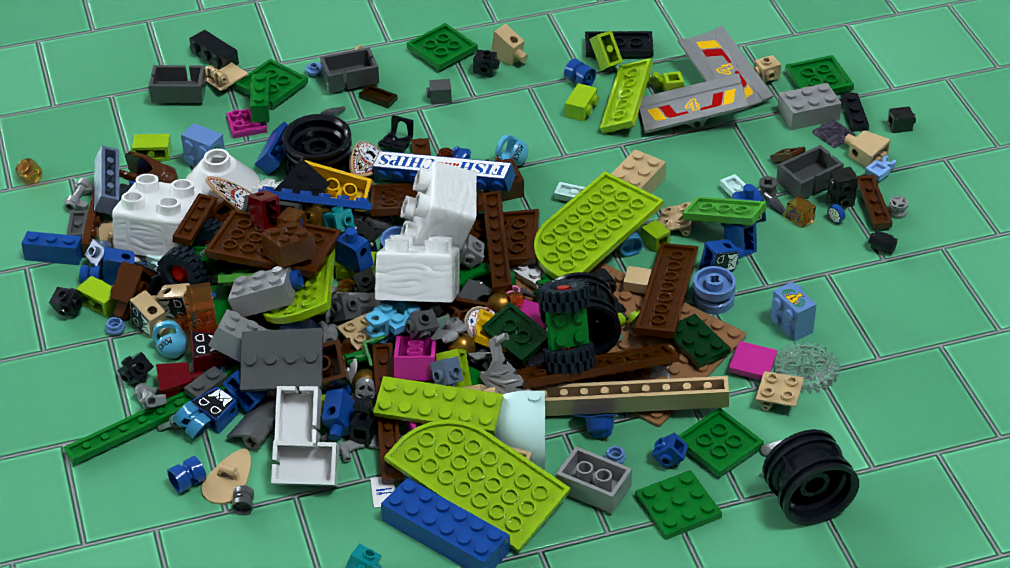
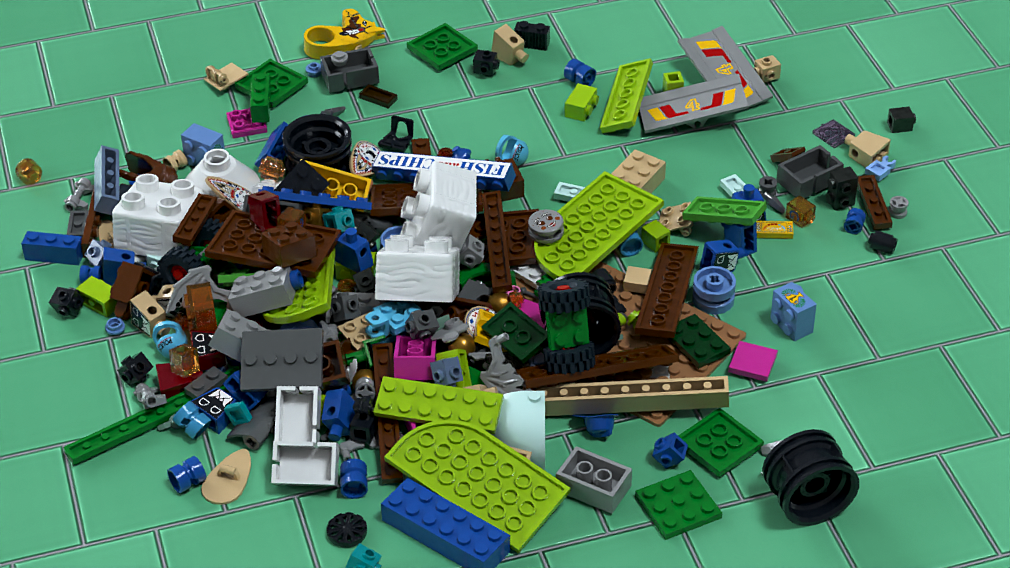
(154, 145): lime brick -> none
(171, 84): dark grey piece -> none
(176, 160): none -> tan wheel
(184, 360): none -> clear orange brick
(196, 276): none -> light grey animal
(213, 50): black brick -> none
(238, 413): none -> teal plate
(243, 499): dark grey wheel -> none
(271, 168): none -> clear orange head
(339, 58): none -> light grey plate
(347, 529): none -> black wheel
(353, 32): none -> yellow animal
(353, 478): none -> blue wheel
(380, 491): white sticker -> none
(439, 91): dark grey brick -> none
(534, 35): none -> black brick
(546, 226): none -> light grey head
(606, 50): lime brick -> none
(616, 454): medium blue plate -> none
(628, 42): black plate -> none
(656, 79): lime plate -> none
(775, 229): none -> yellow tile
(779, 390): tan hinge -> none
(809, 106): light grey brick -> none
(810, 363): clear gear -> none
(818, 72): green plate -> none
(836, 213): tile -> none
(854, 112): black plate -> none
(855, 221): none -> blue wheel

